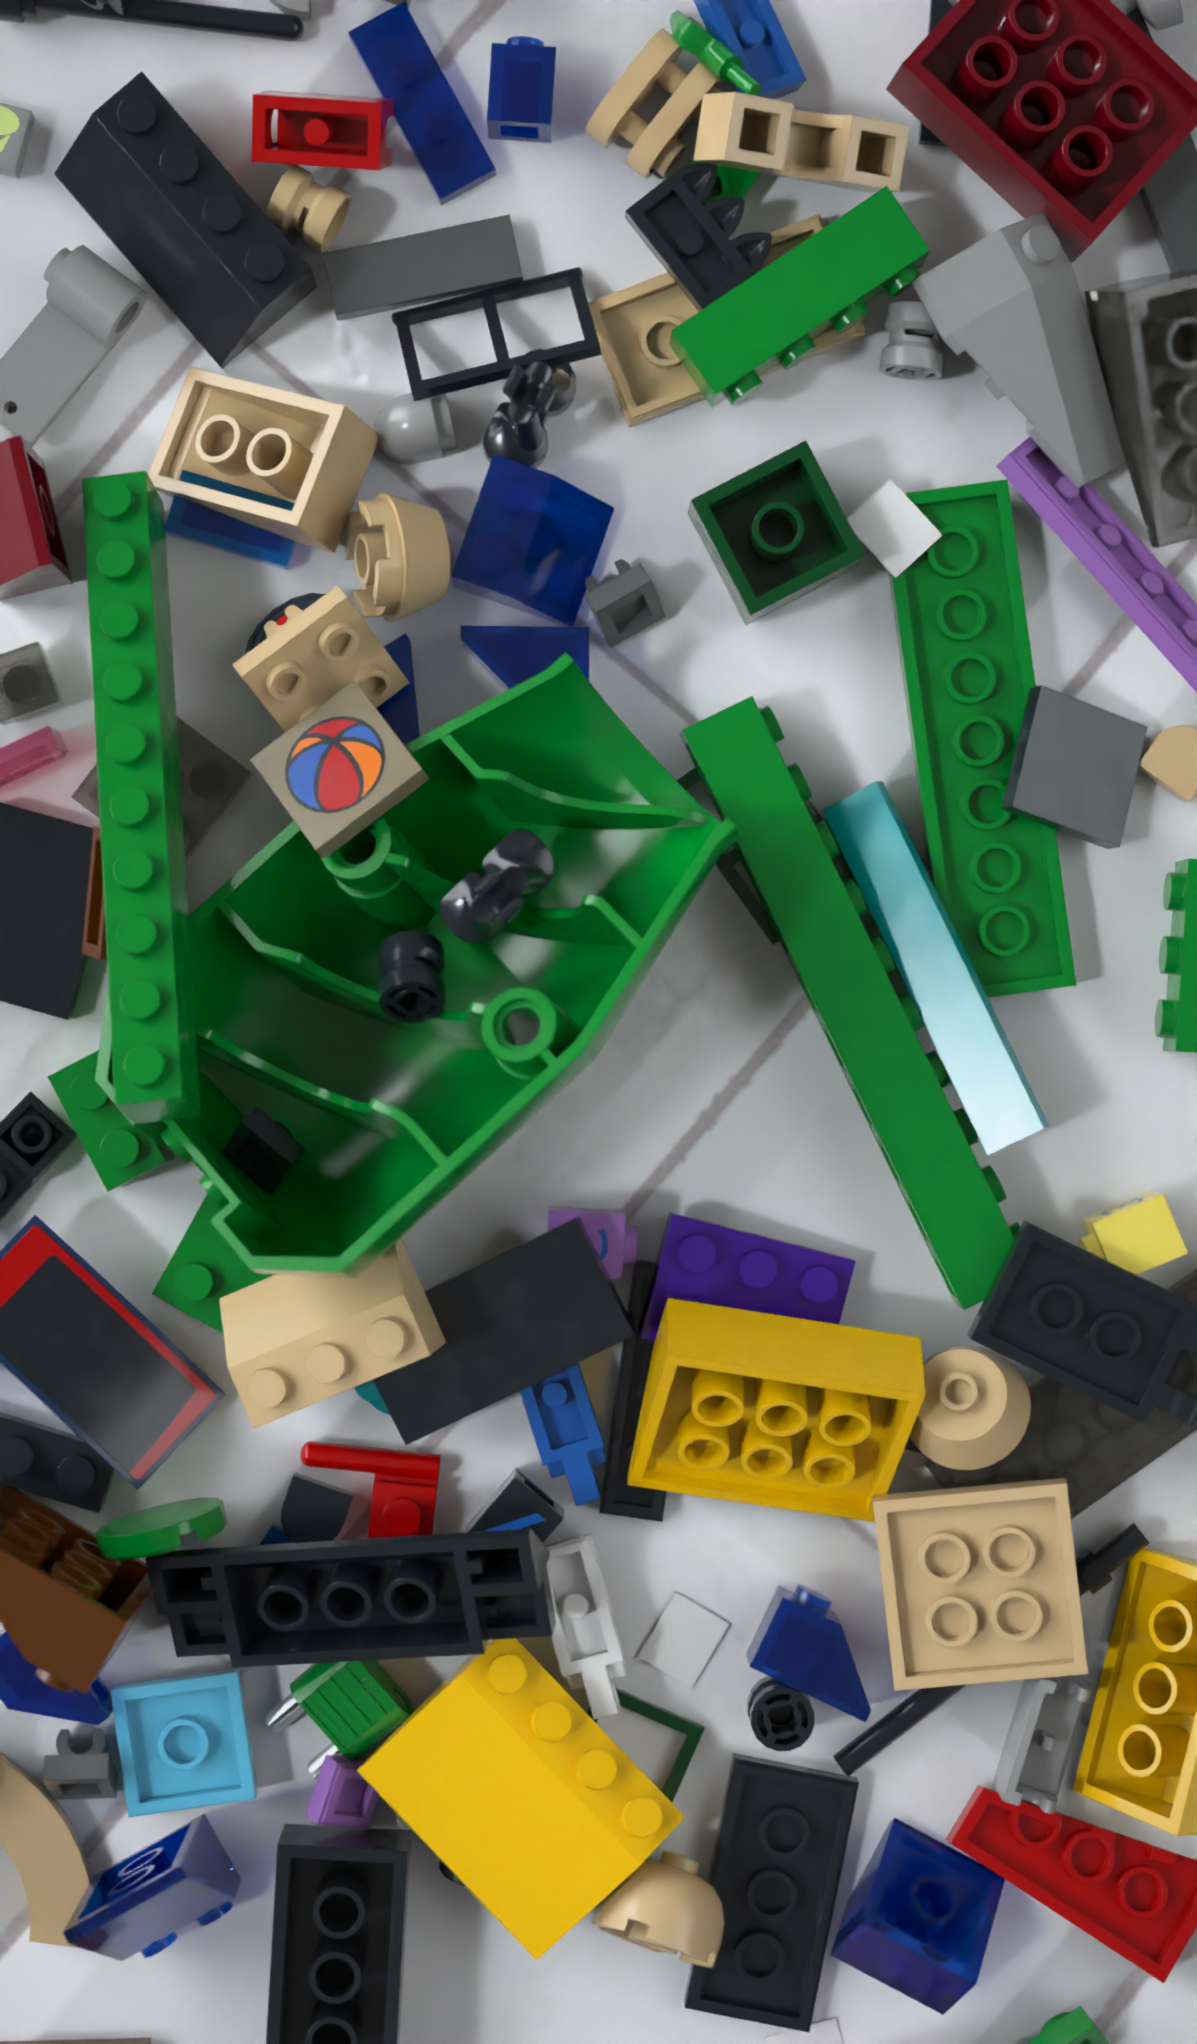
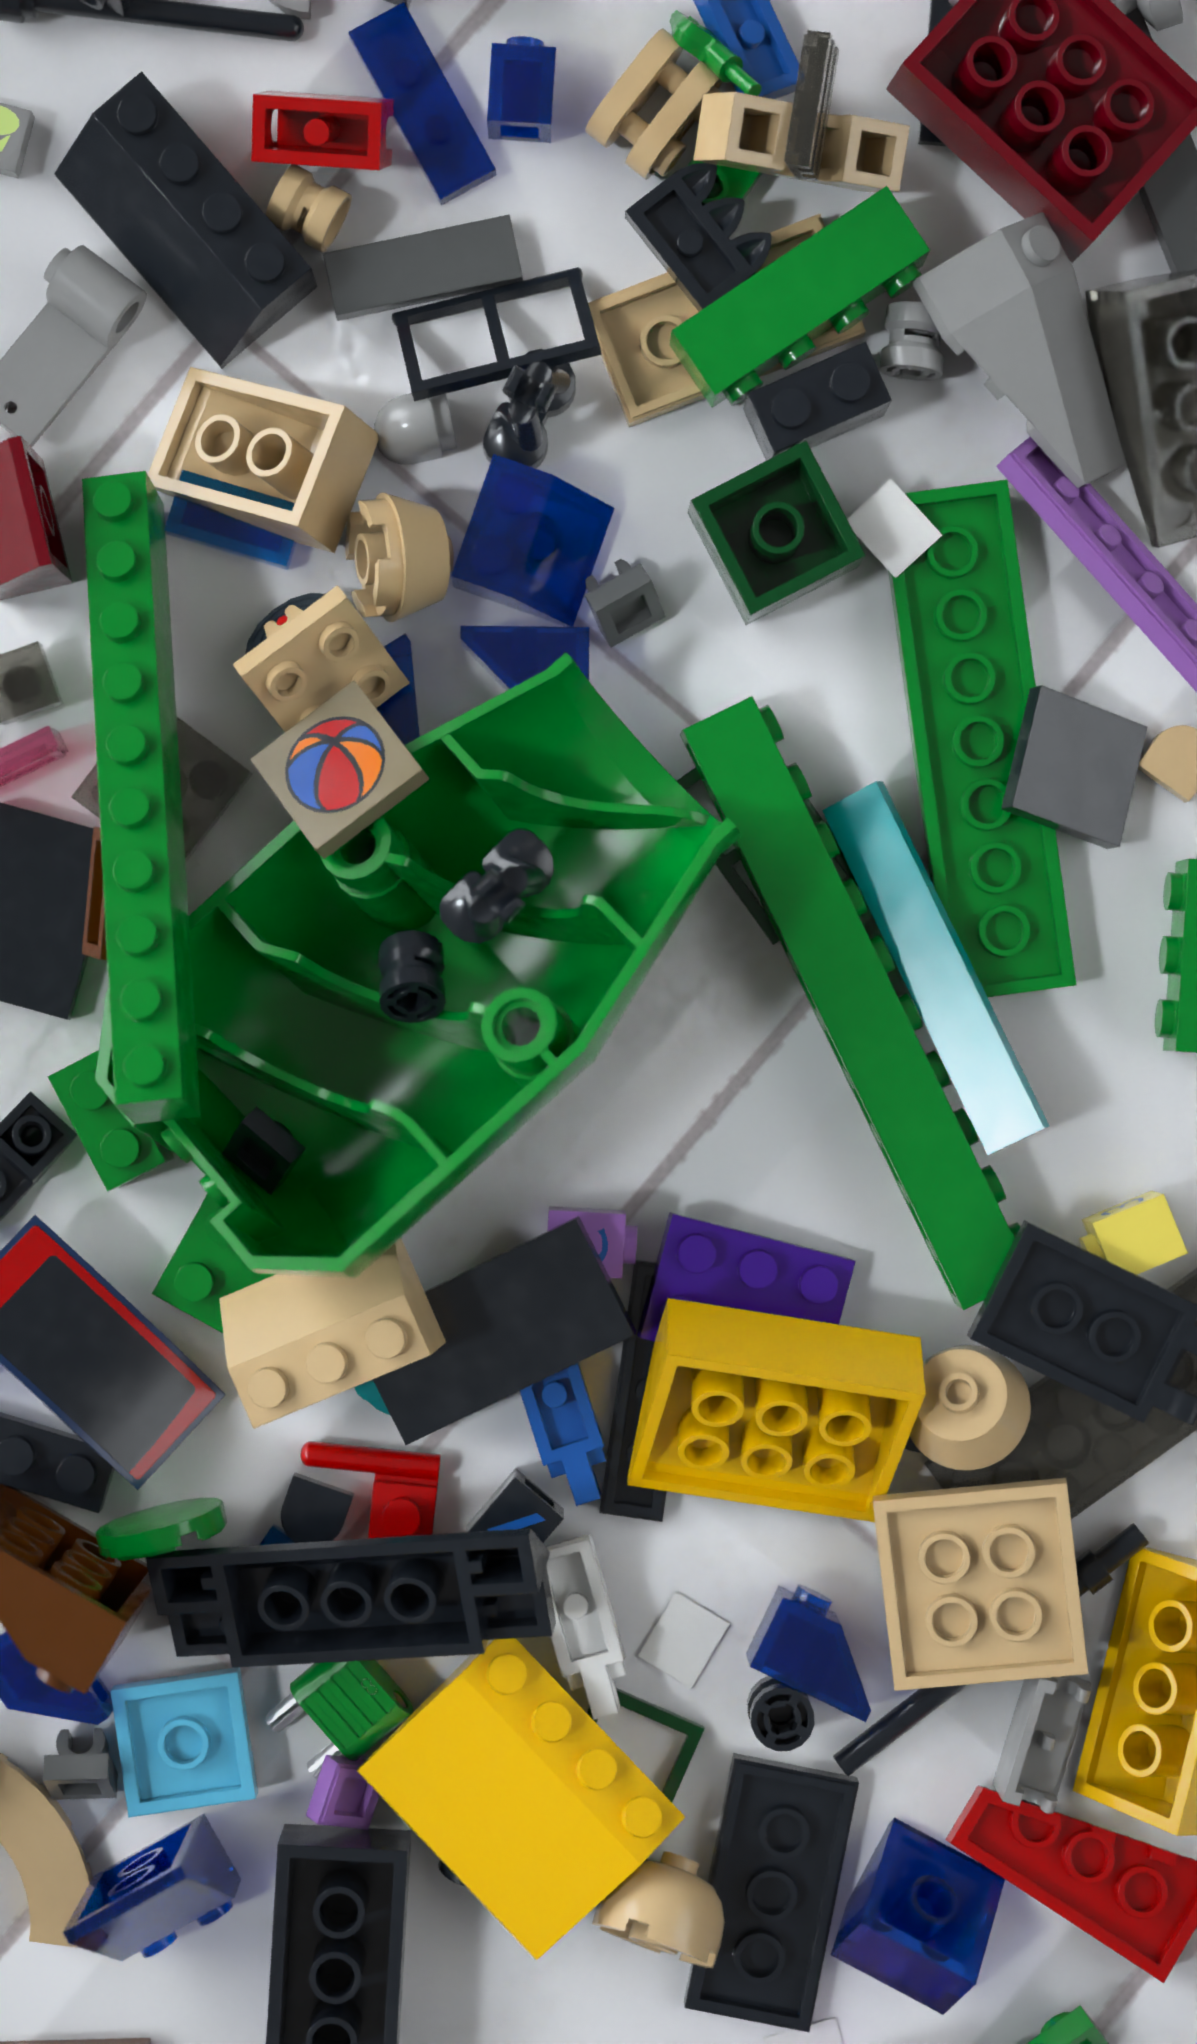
(811, 105): none -> clear smoke tile
(818, 402): none -> black brick

